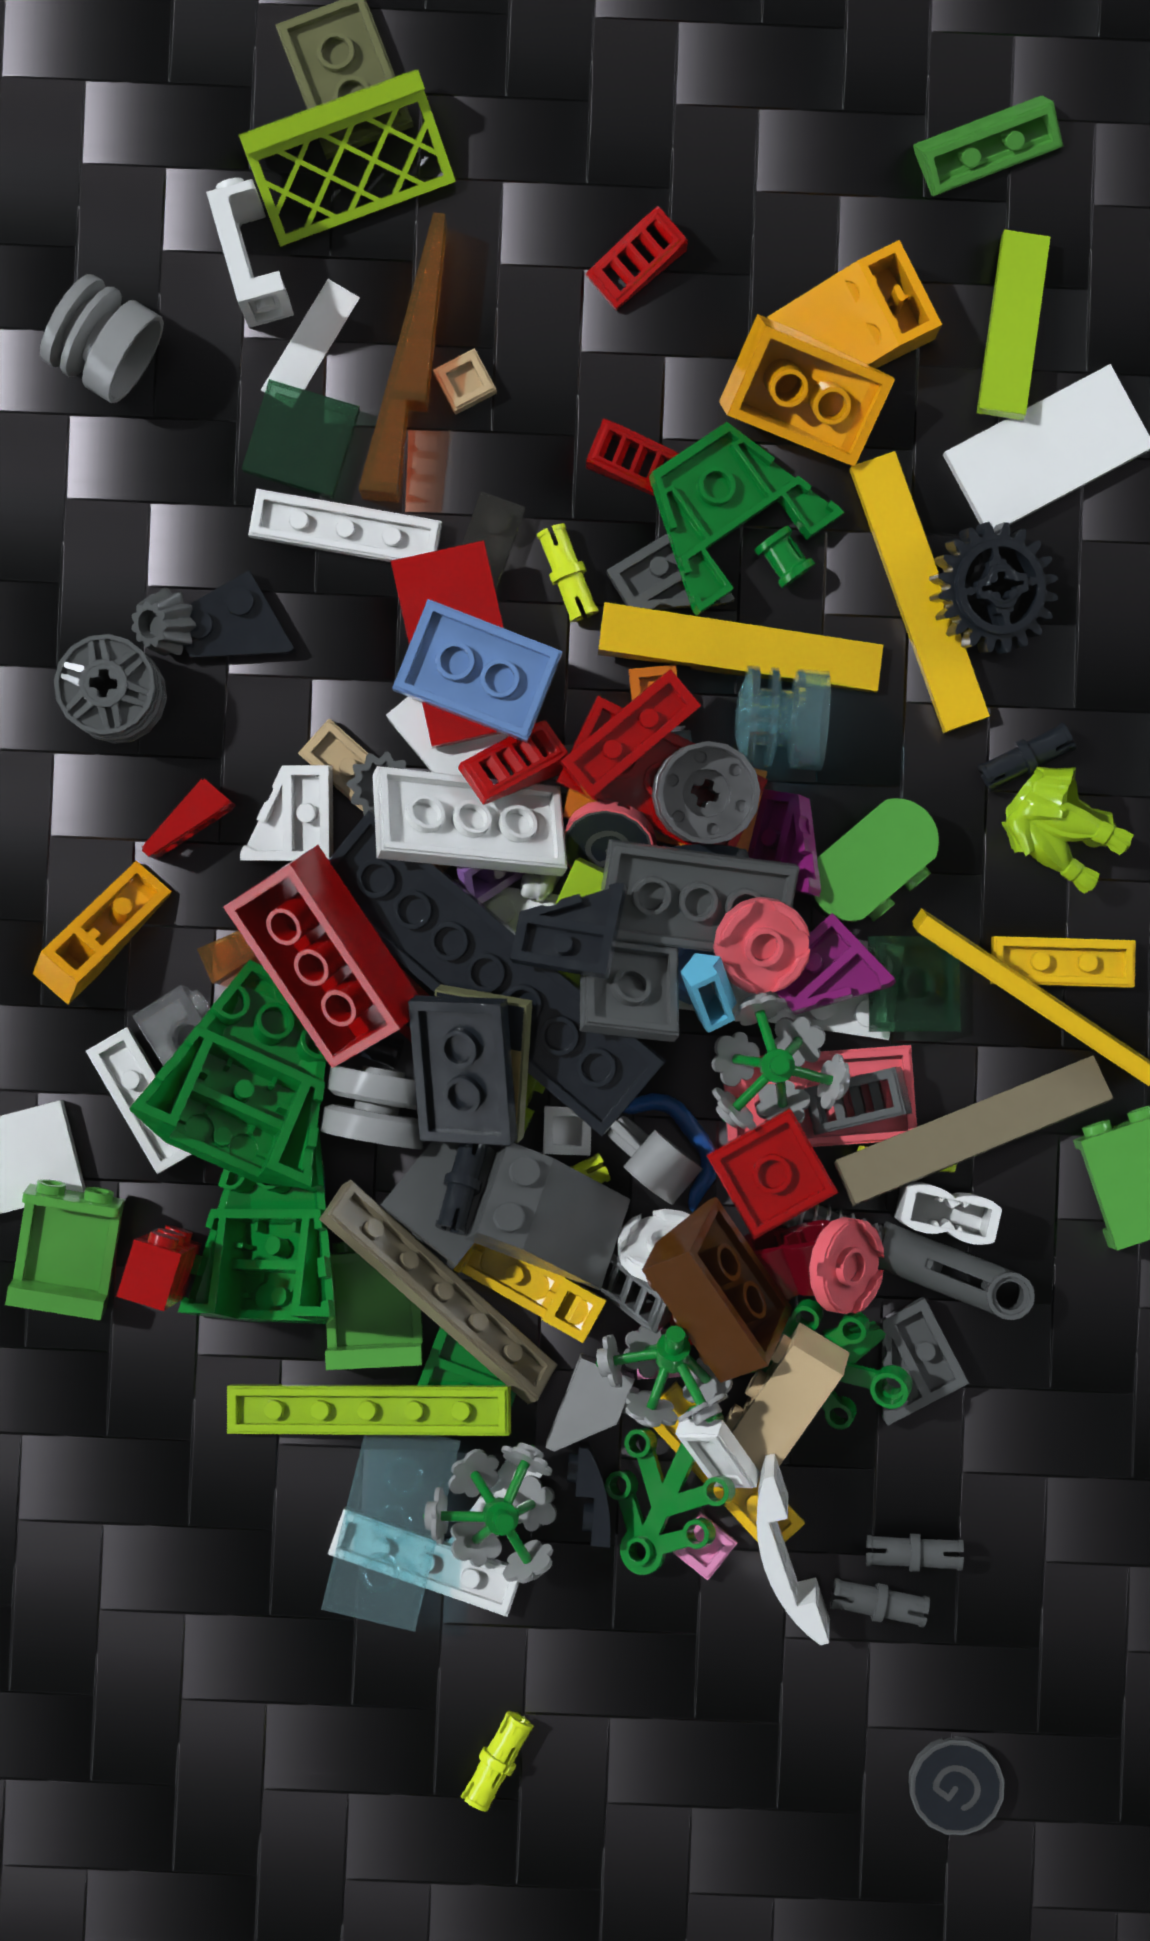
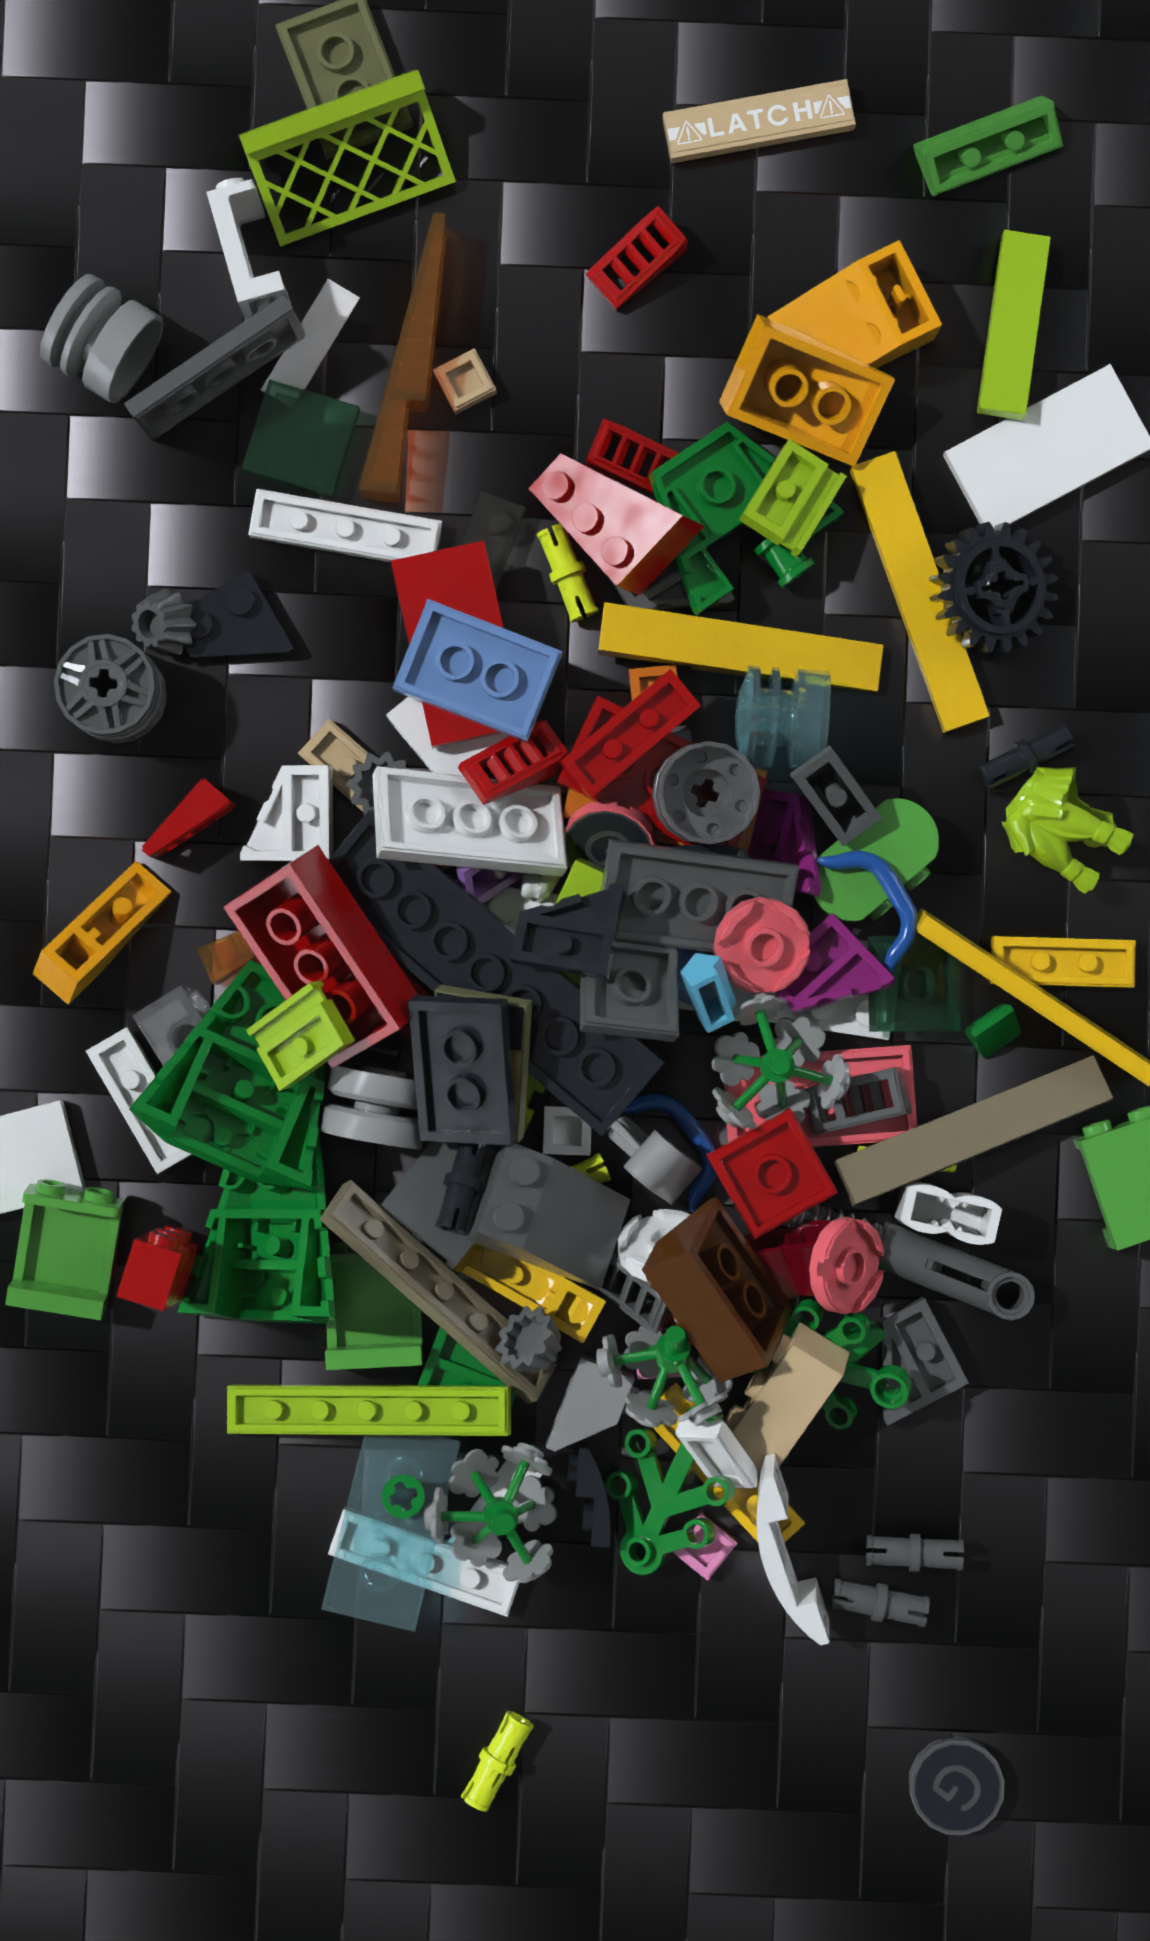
(216, 368): none -> dark grey tile
(300, 1035): none -> lime plate
(389, 1490): none -> green bush
(529, 1341): none -> dark grey piece
(614, 524): none -> wedge
(758, 121): none -> tan tile
(792, 498): none -> lime plate
(836, 795): none -> dark grey slope
(895, 892): none -> blue animal
(993, 1030): none -> green slope

